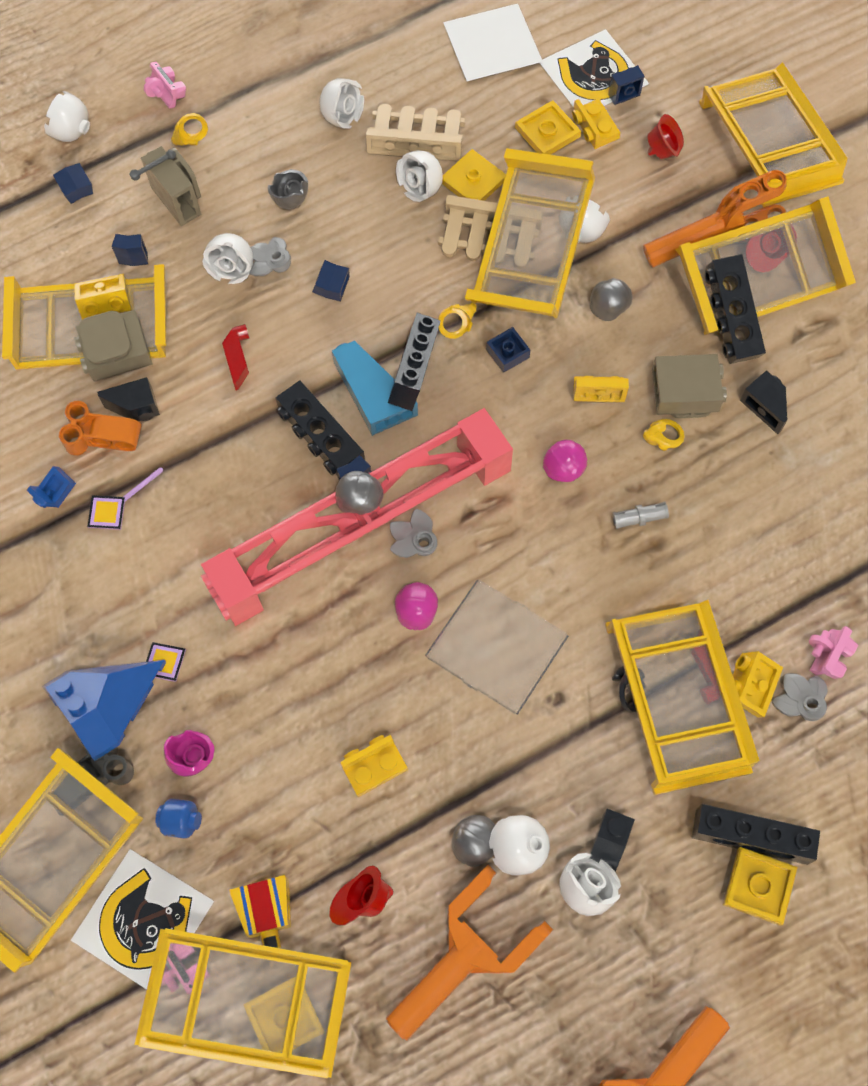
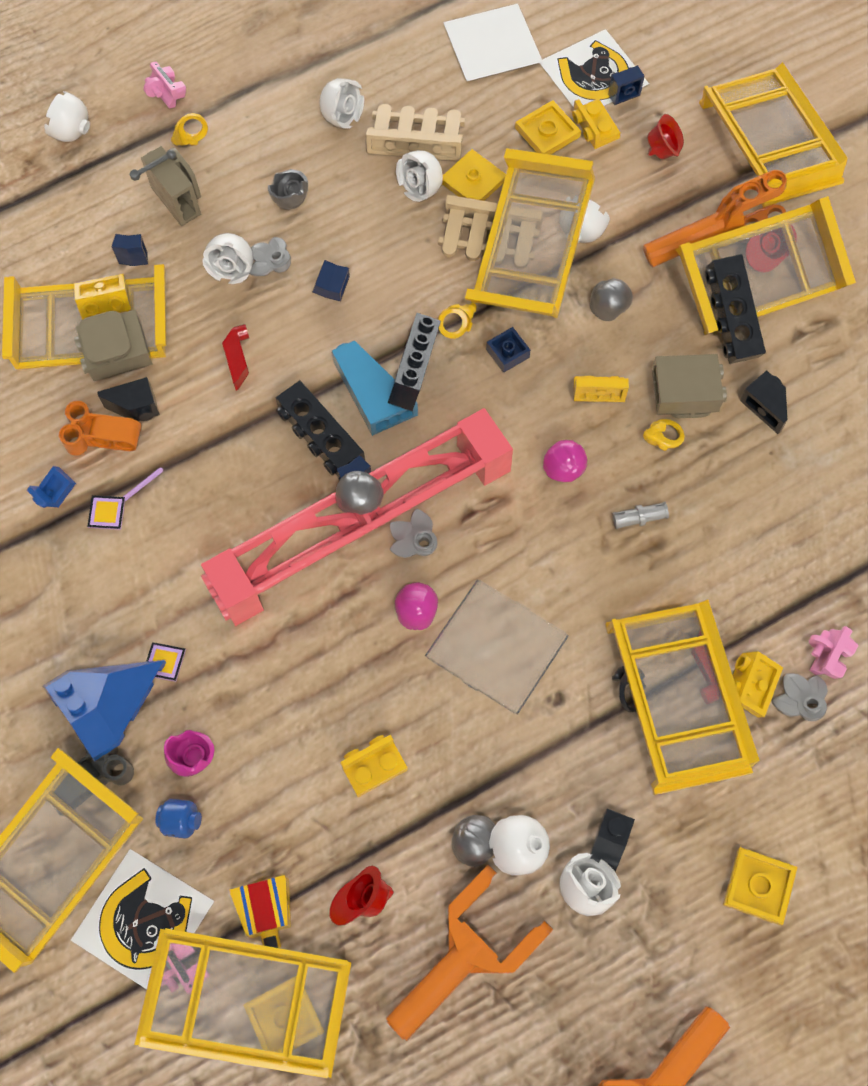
(74, 182): dark blue piece -> none
(756, 834): black brick -> none

